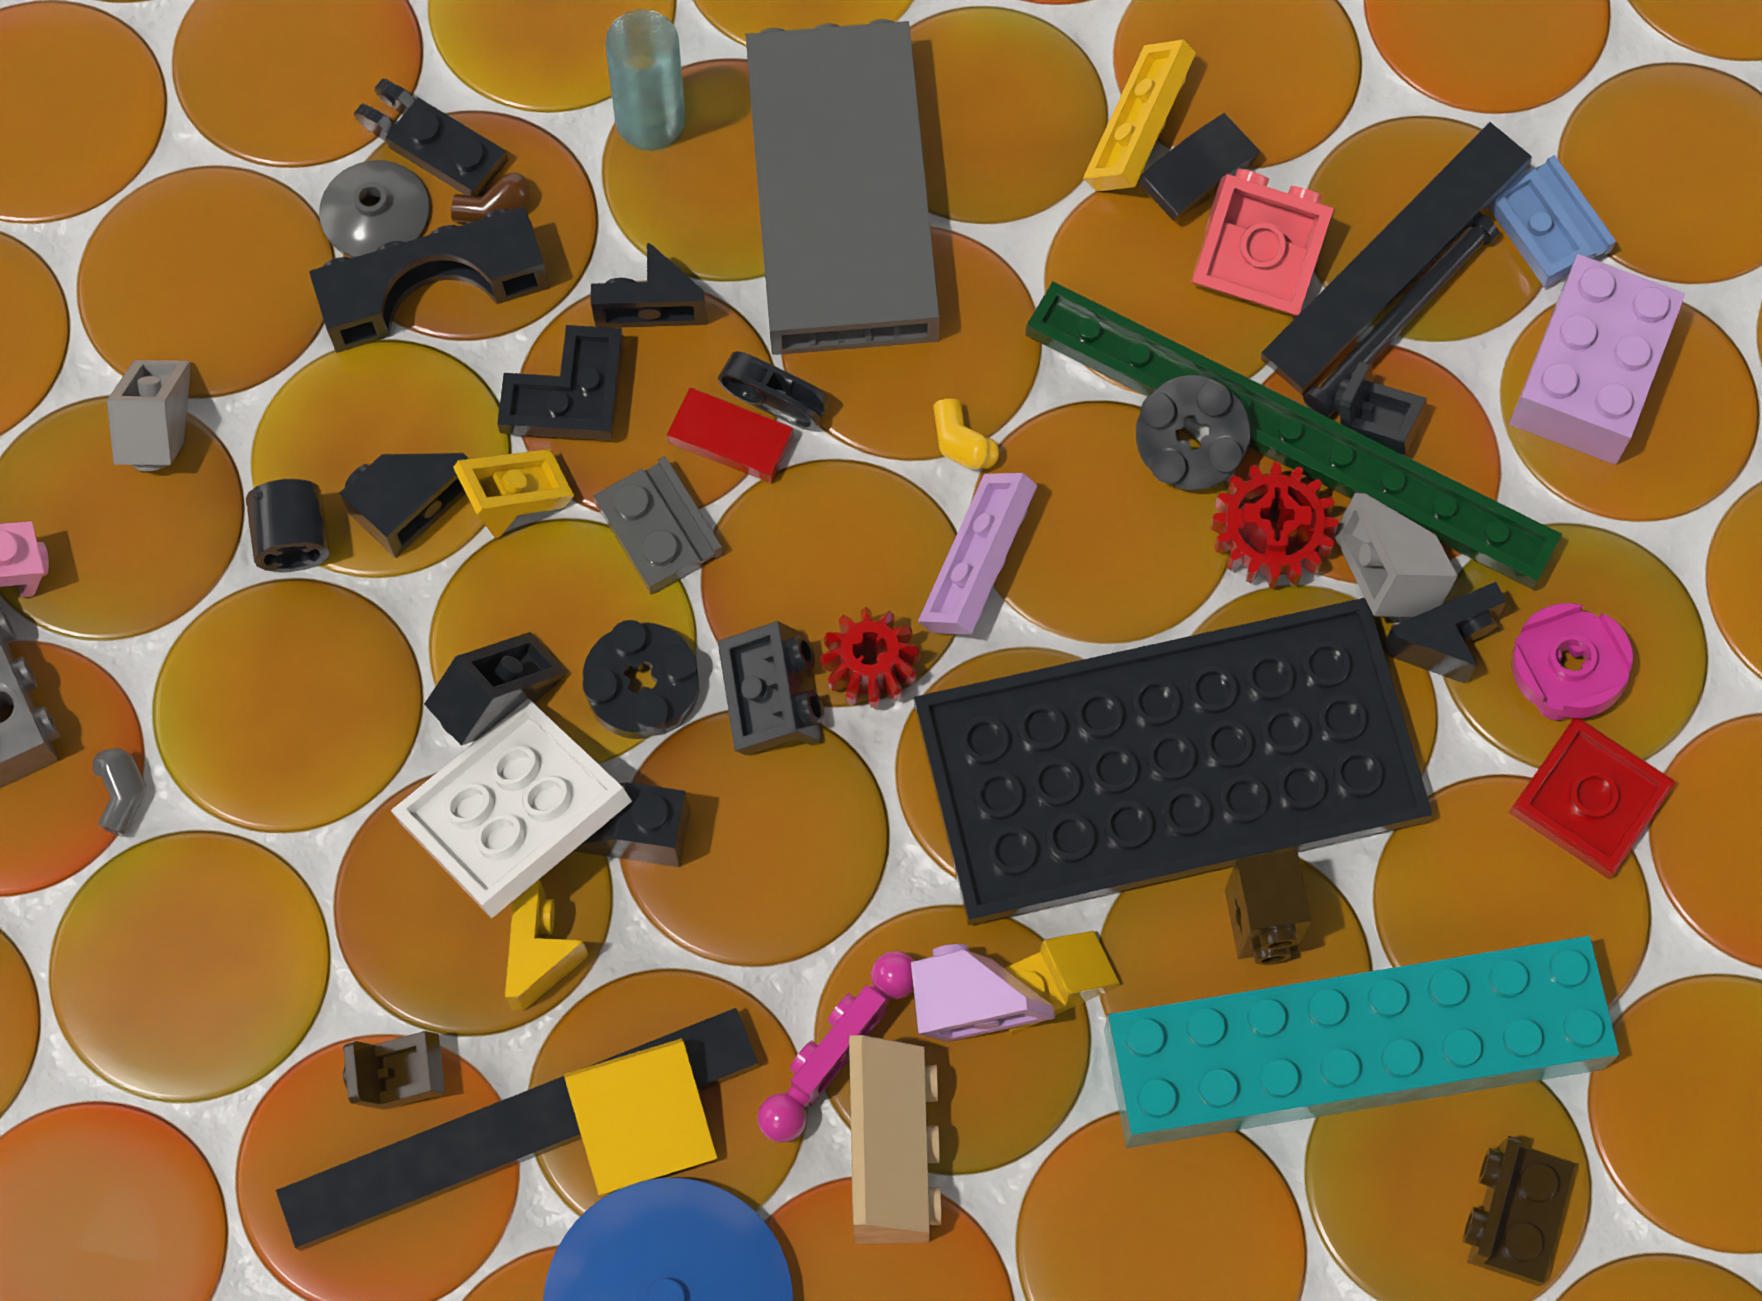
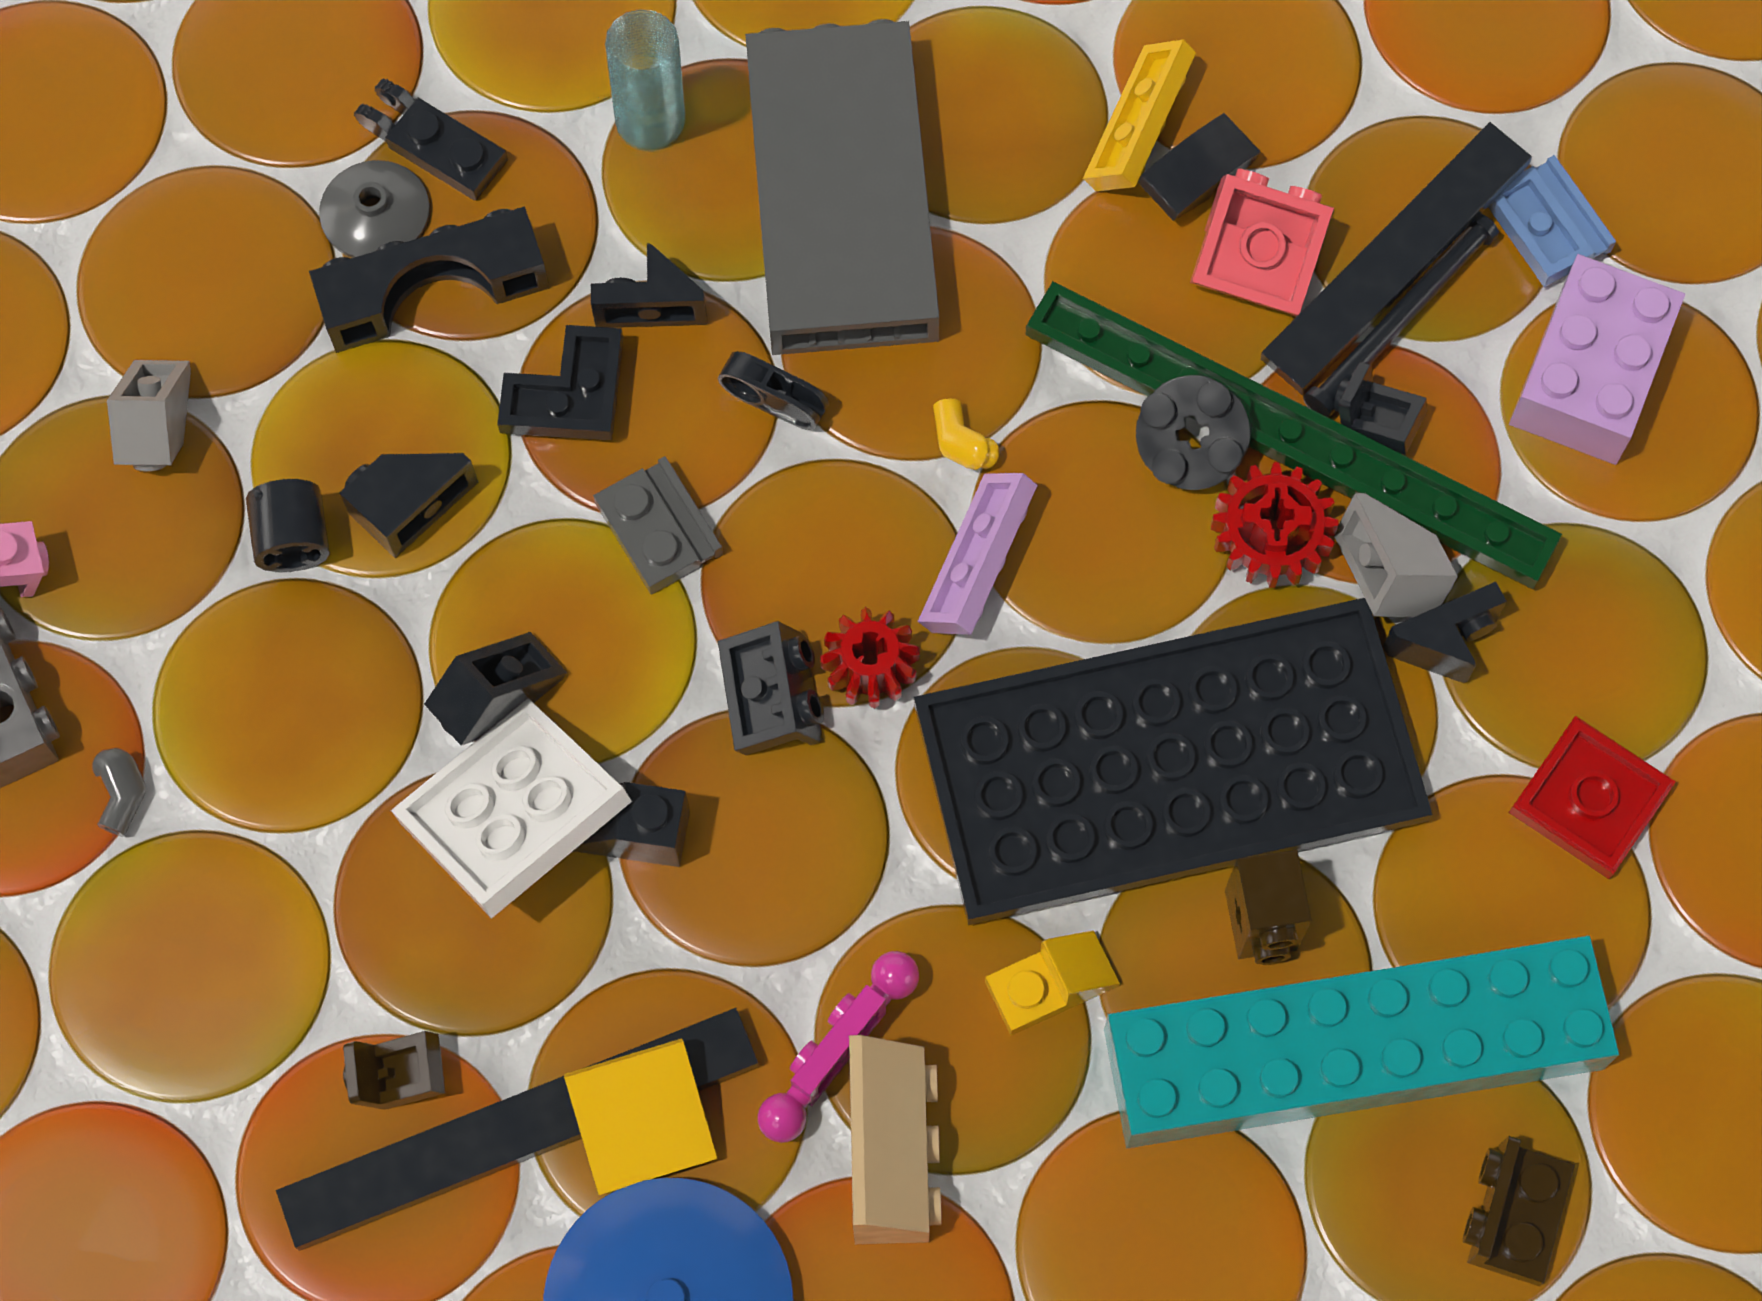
(508, 193): reddish brown arm -> none
(513, 486): yellow slope -> none
(533, 961): yellow slope -> none
(650, 710): black plate -> none
(730, 435): red tile -> none
(971, 996): lavender slope -> none
(1566, 692): dark pink plate -> none

